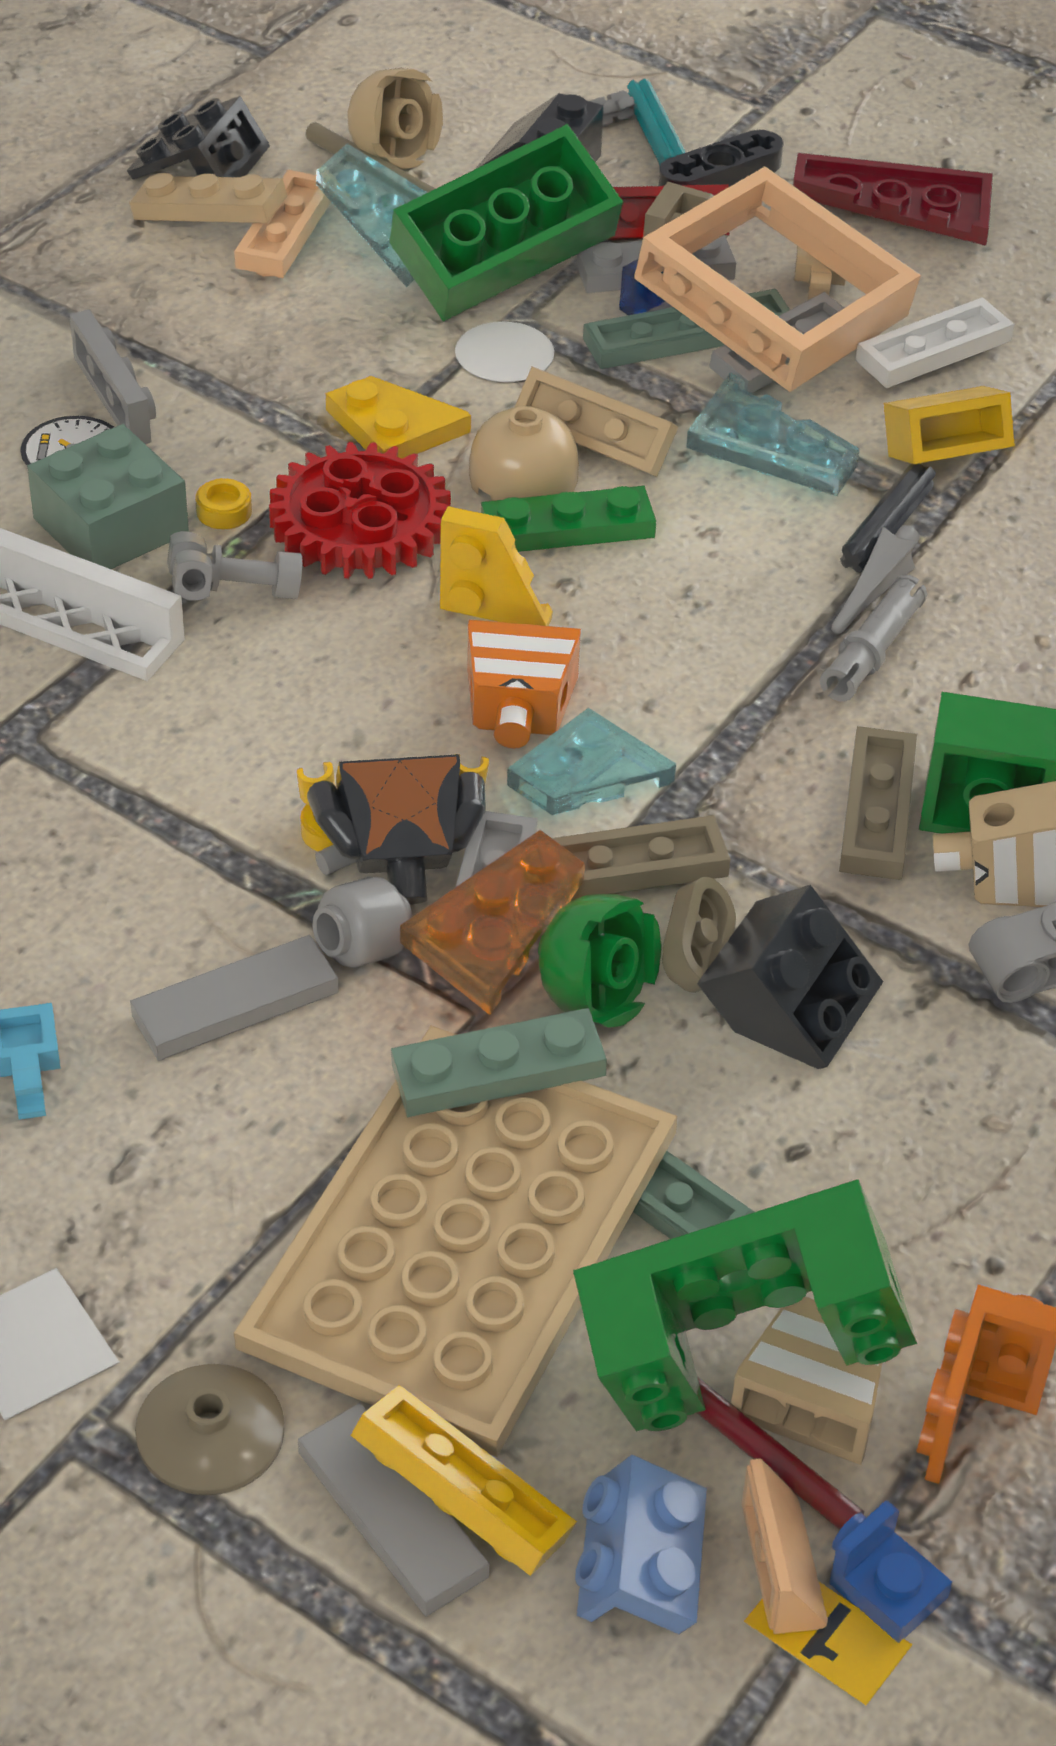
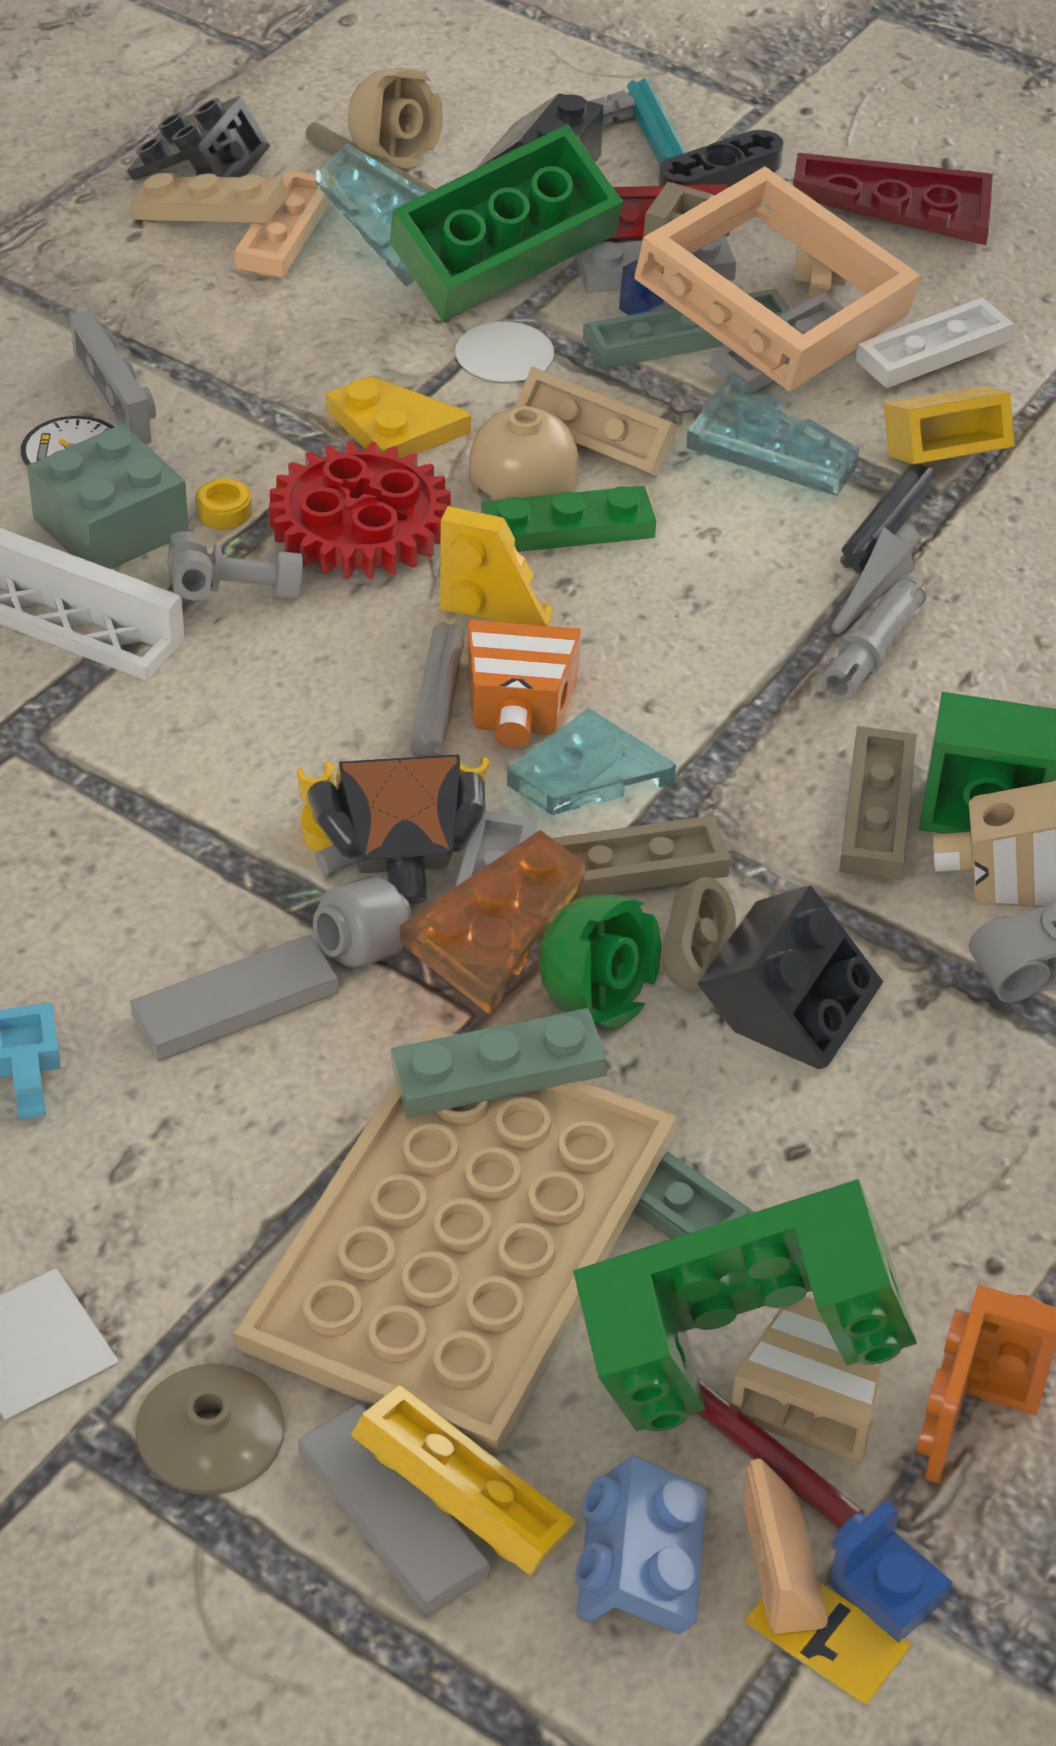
(437, 690): none -> light grey axle

